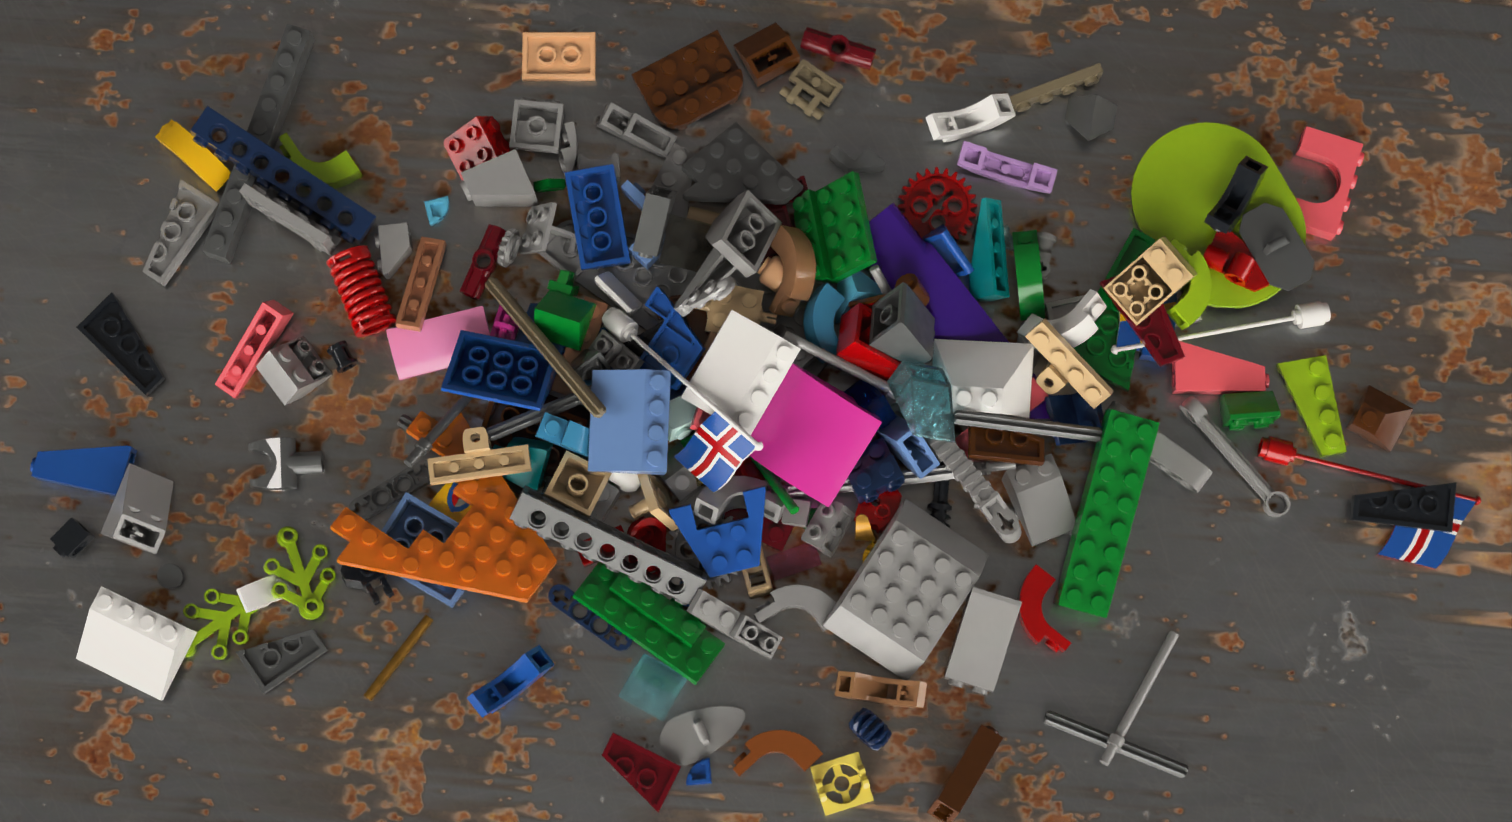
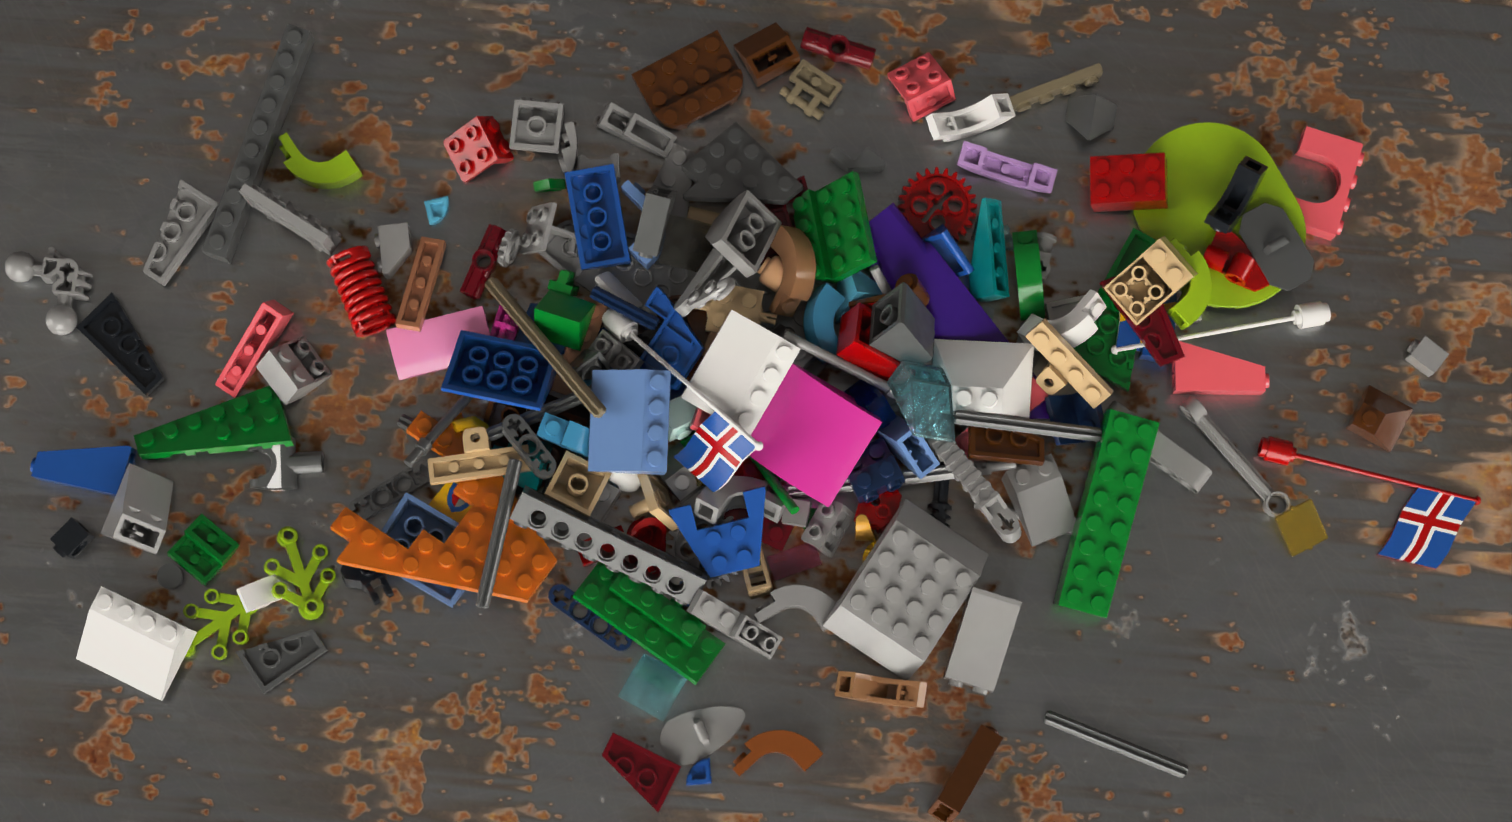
(60, 318): none -> light grey piece
(199, 159): yellow arch -> none
(203, 549): none -> green slope
(212, 122): dark blue brick -> none
(226, 427): none -> green wing
(342, 356): black bush -> none
(398, 657): pearl gold bar -> none
(468, 422): none -> yellow arm
(498, 533): none -> dark grey axle
(499, 183): light grey slope -> none
(511, 682): blue arch -> none
(544, 457): none -> dark grey beam
(559, 56): light nougat tile -> none
(624, 308): none -> dark blue axle
(864, 795): light yellow piece -> none
(870, 729): dark blue gear -> none
(922, 86): none -> coral bracket
(1030, 613): red arch -> none
(1117, 739): light grey bar -> none
(1128, 182): none -> red brick
(1248, 409): green slope -> none
(1301, 527): none -> clear yellow piece
(1315, 399): lime wing -> none
(1410, 508): black wing -> none
(1426, 355): none -> light grey brick

